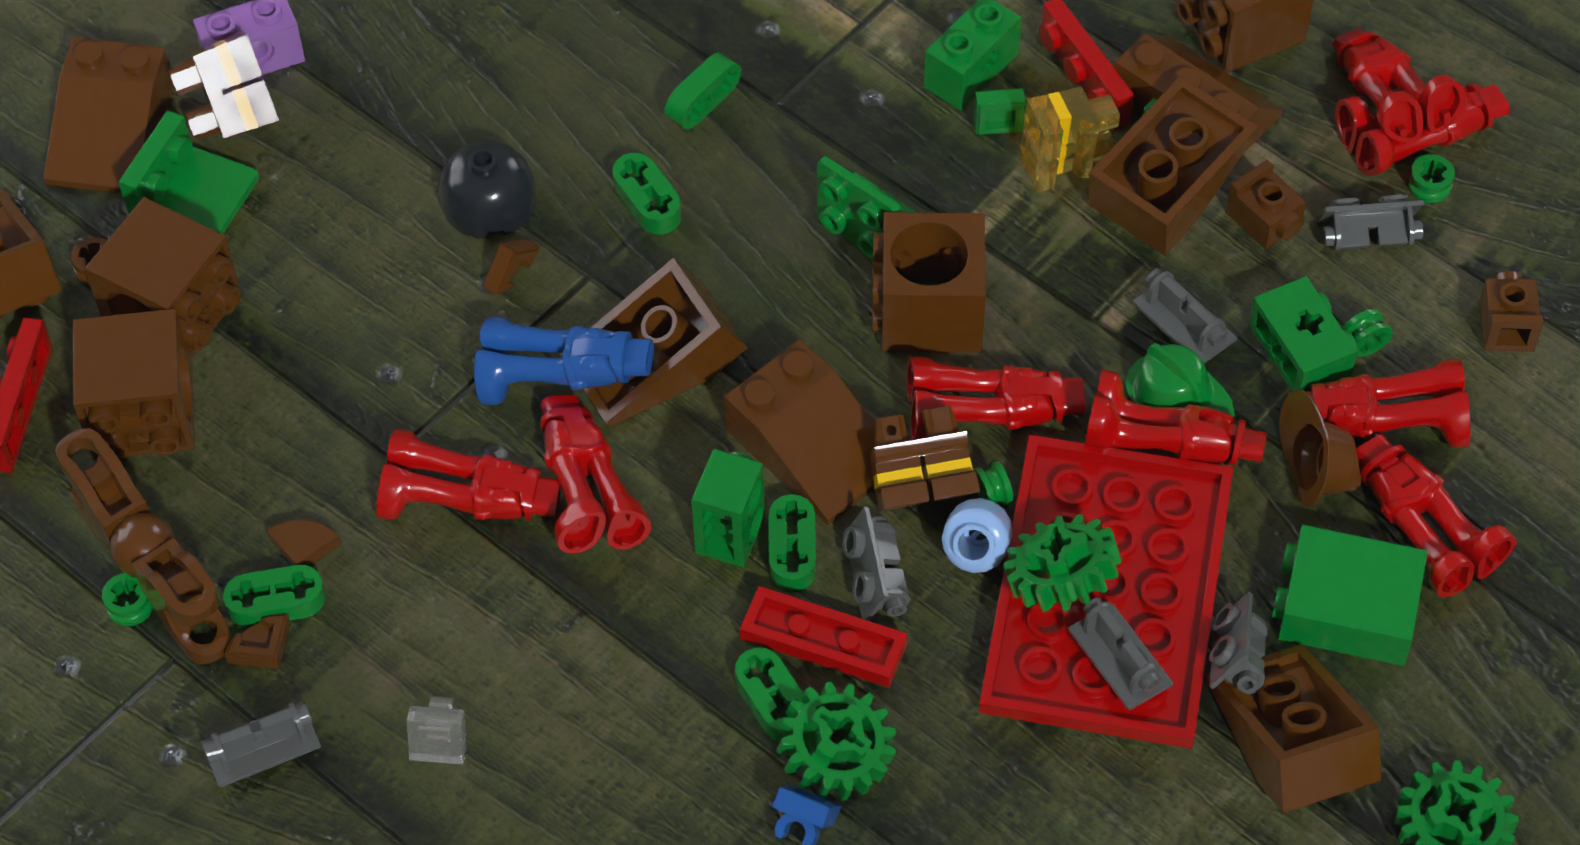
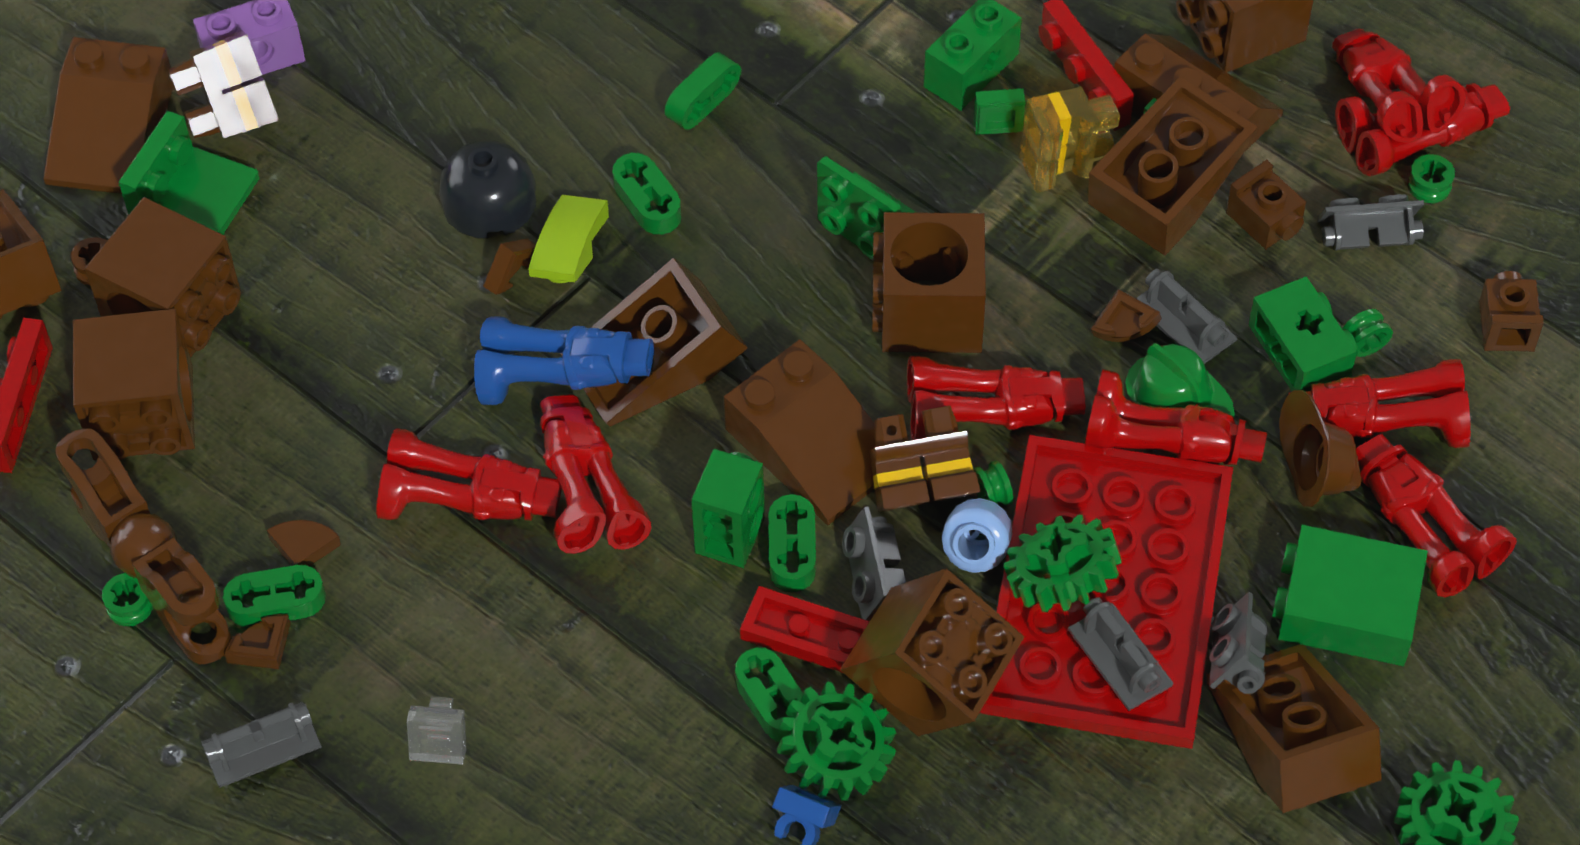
(567, 238): none -> lime slope
(932, 653): none -> reddish brown brick
(1125, 319): none -> reddish brown tile

